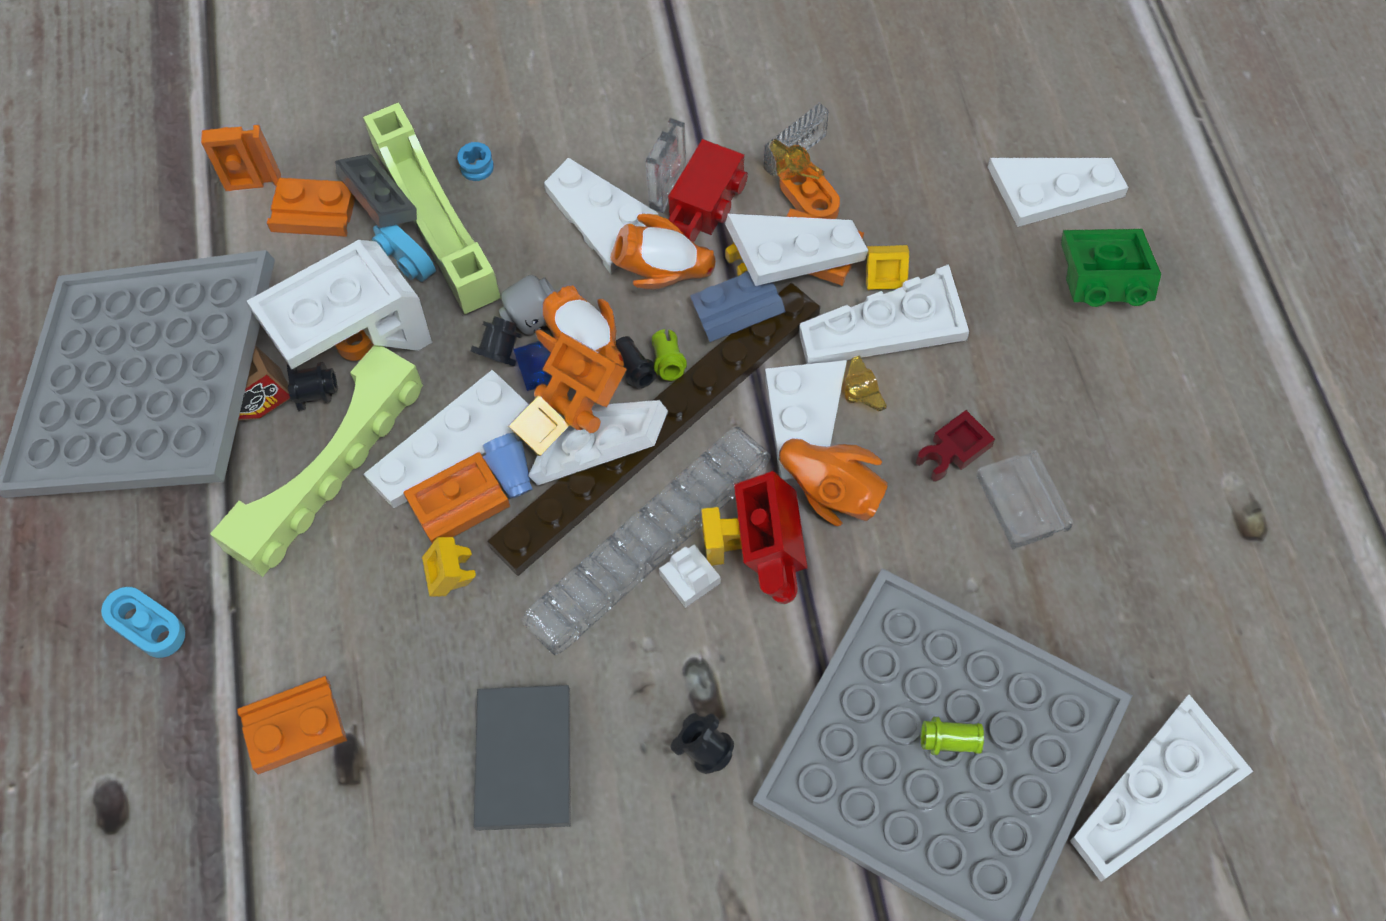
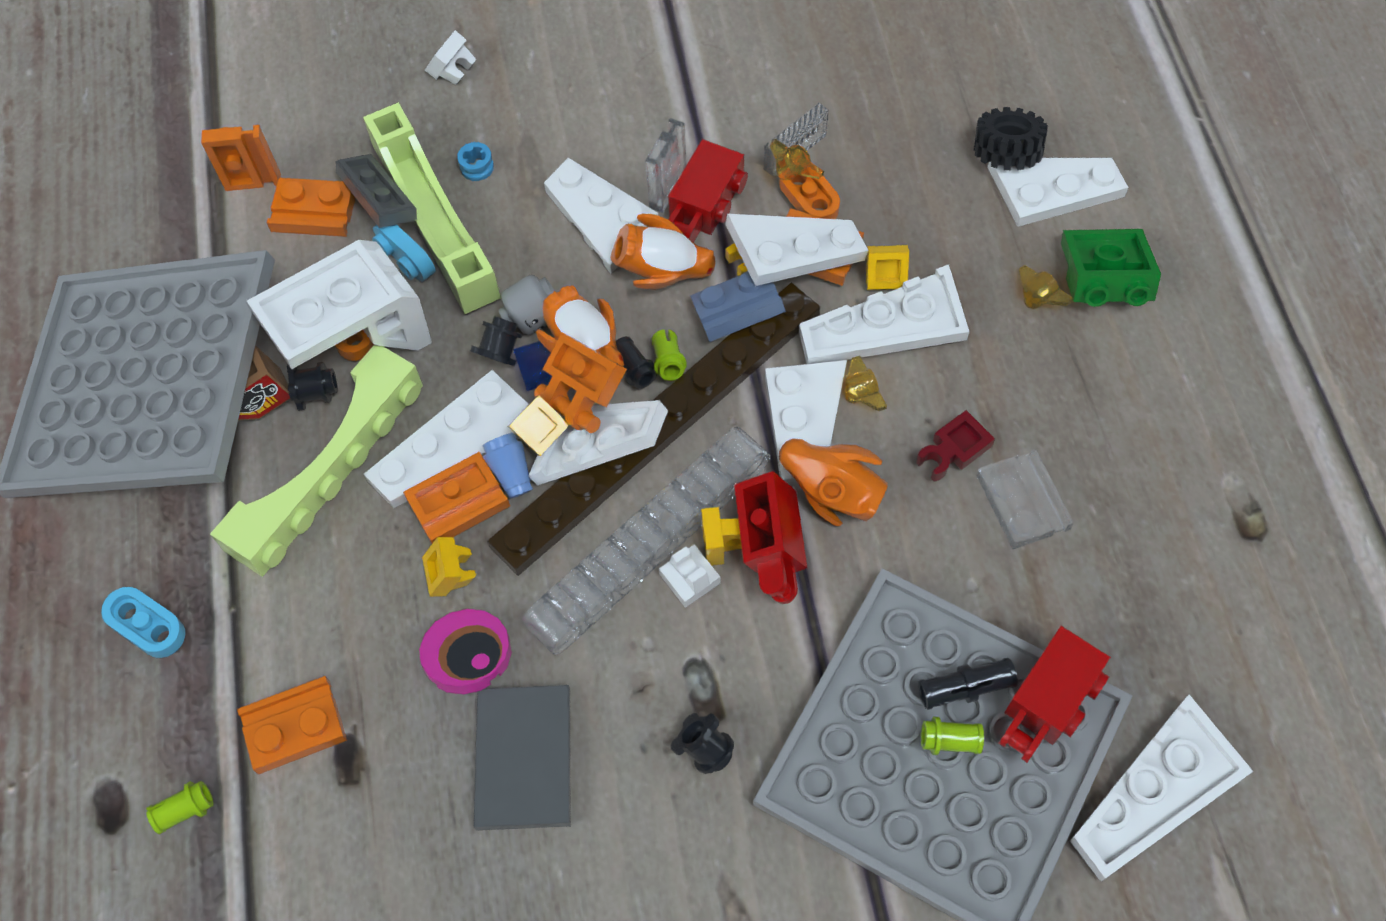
(179, 807): none -> lime pin
(448, 55): none -> white tile
(465, 651): none -> tile
(967, 683): none -> black pin
(1010, 138): none -> black tyre
(1041, 289): none -> clear yellow piece
(1054, 691): none -> red brick

